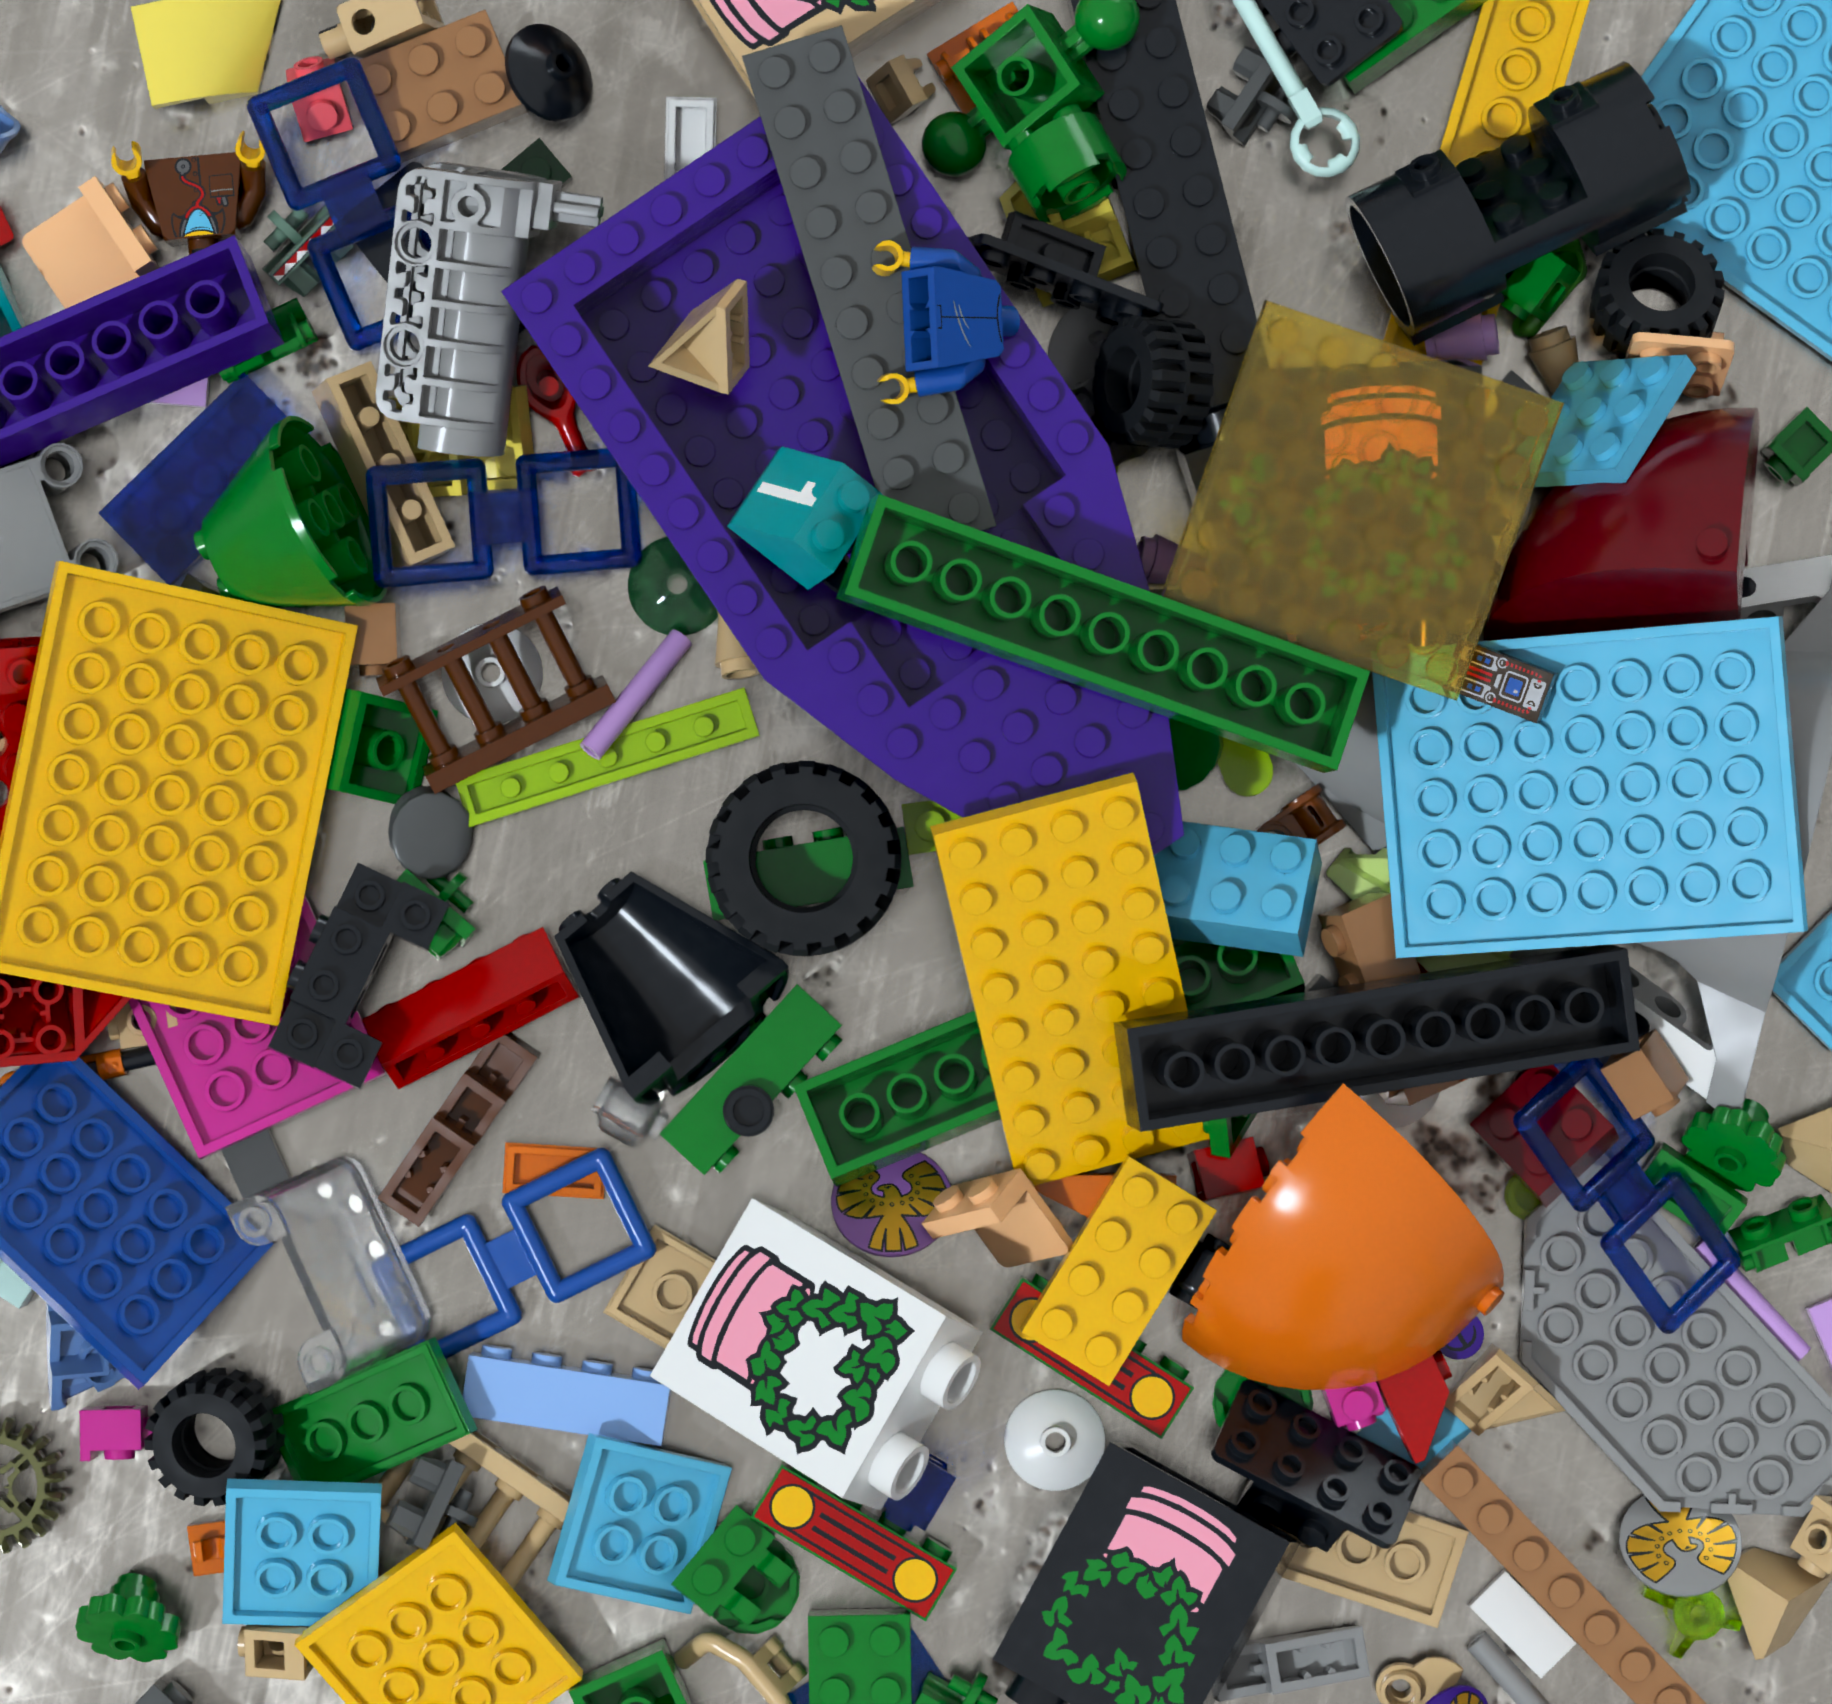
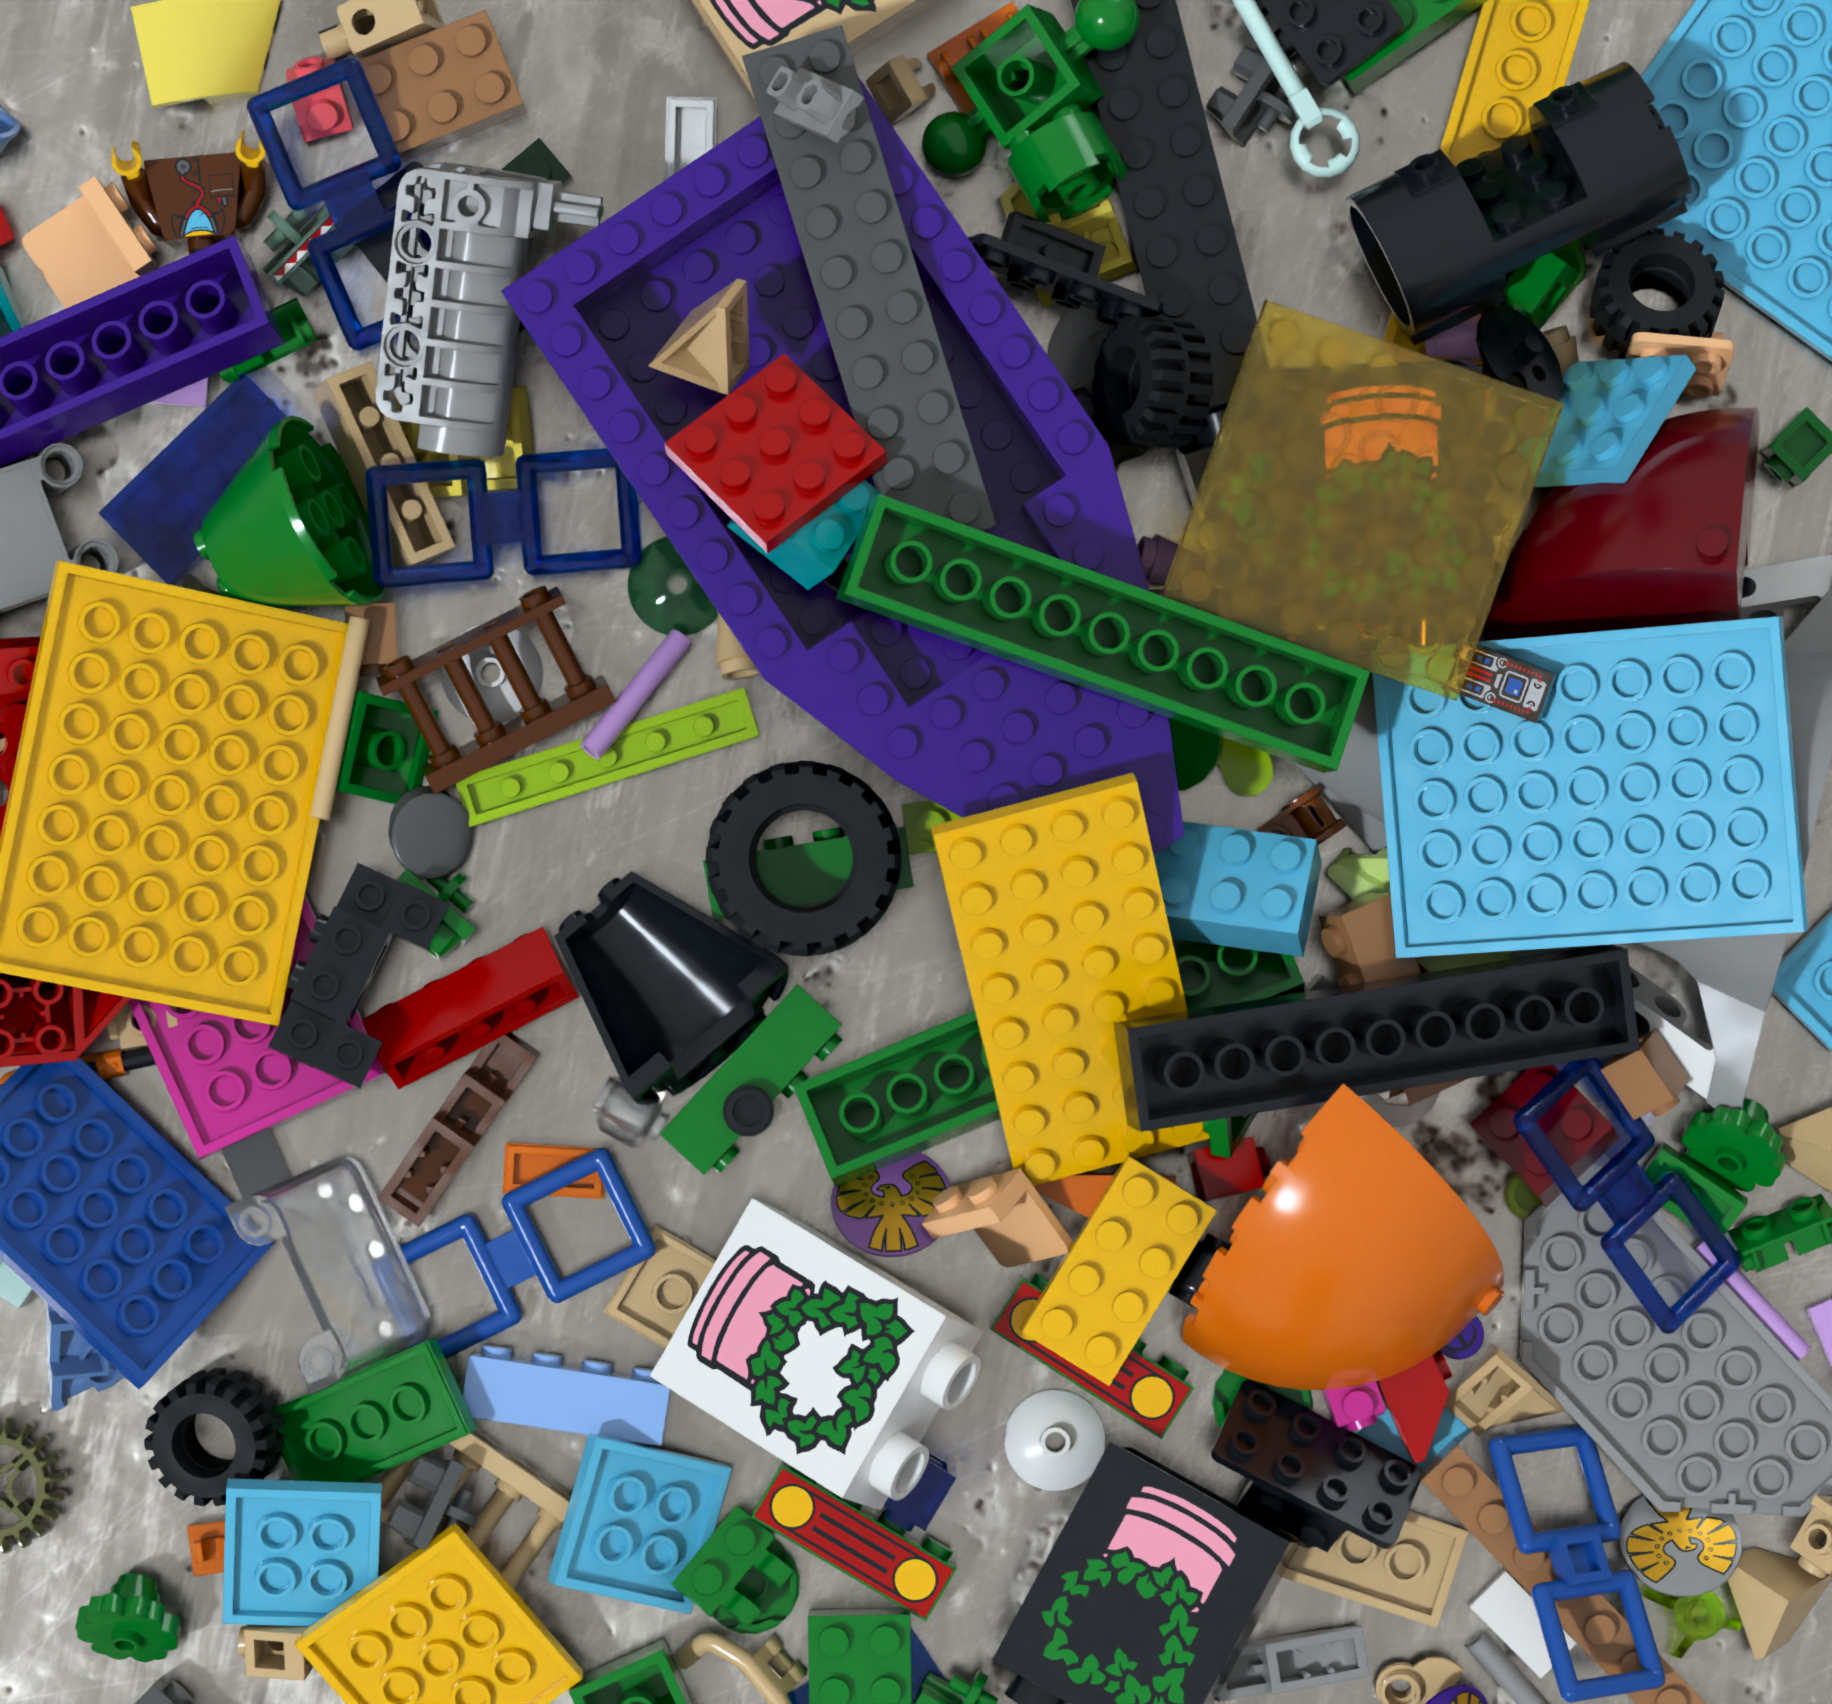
(114, 1430): dark pink brick -> none
(339, 718): none -> tan bar
(548, 72): black dish -> none
(550, 398): red piece -> none
(775, 453): none -> red plate
(814, 102): none -> light grey hips
(948, 317): blue torso -> none
(1514, 347): none -> black piece
(1577, 1564): none -> blue bar

